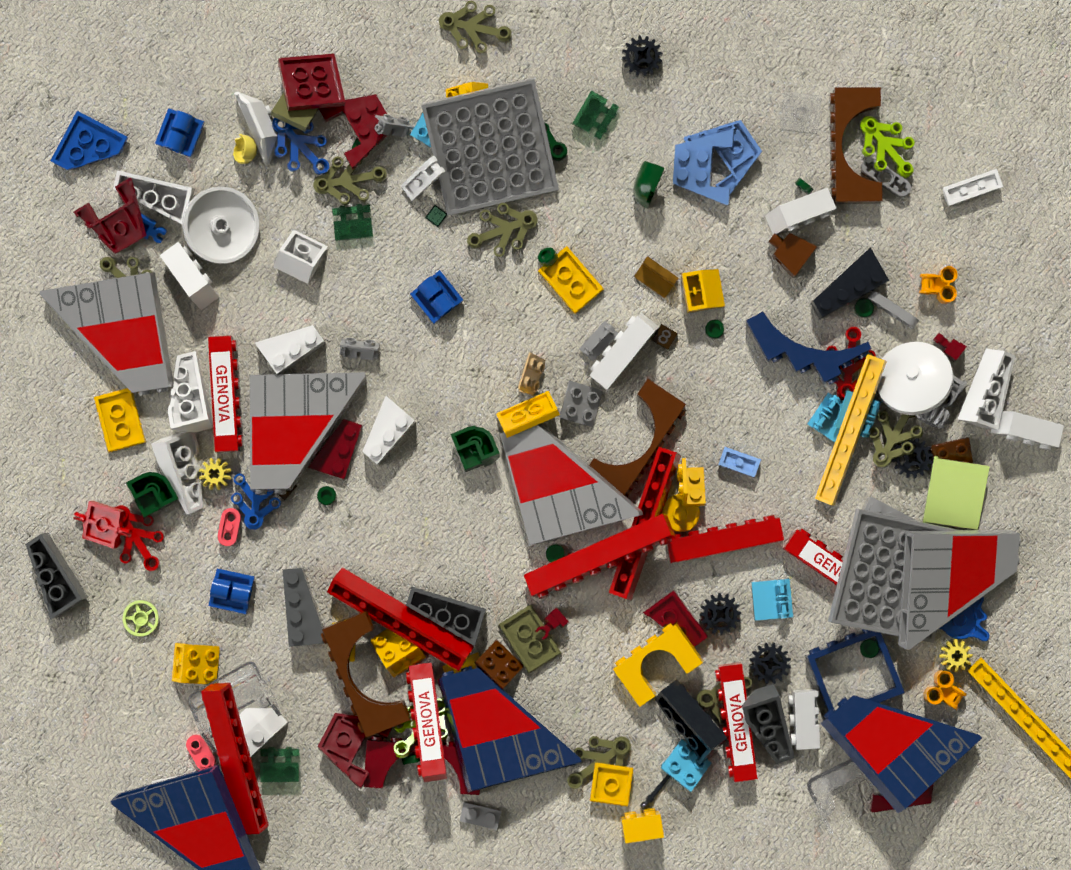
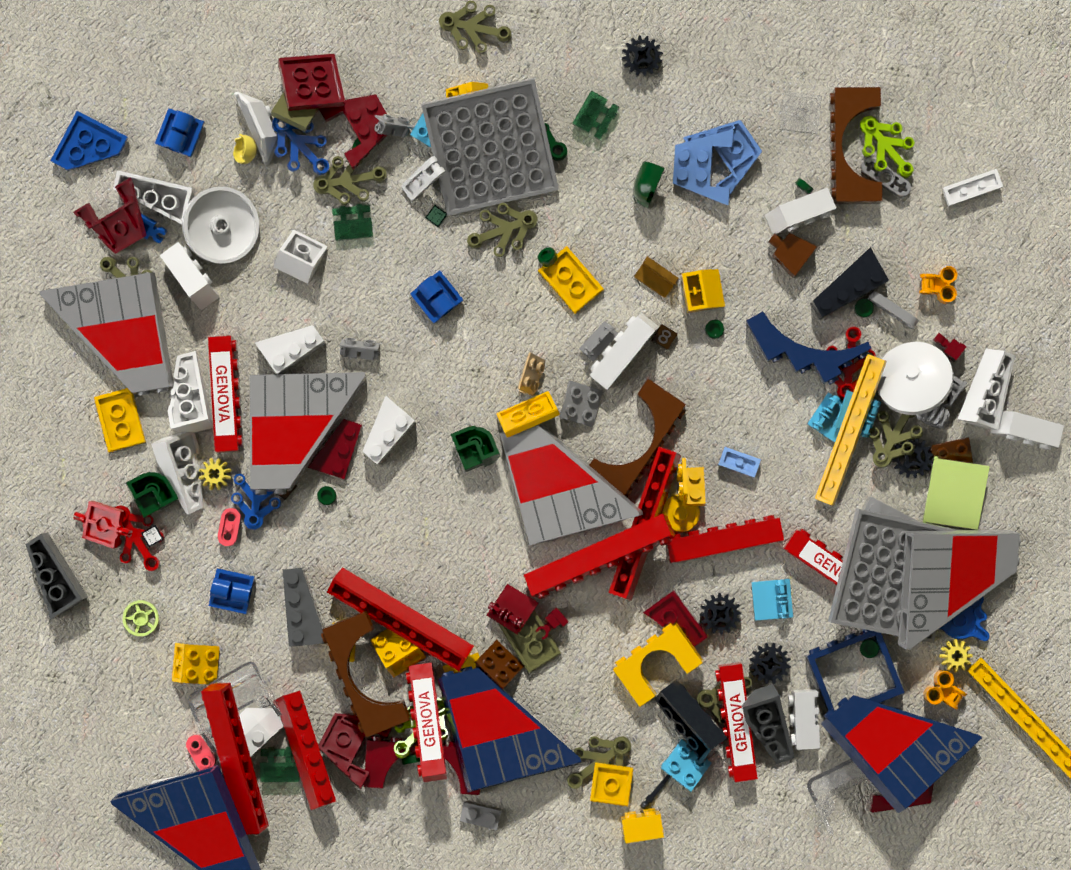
(152, 536): none -> sticker
(305, 750): none -> red brick
(454, 615): dark grey wedge -> none
(512, 609): none -> dark red hinge
(554, 553): dark green tile -> none

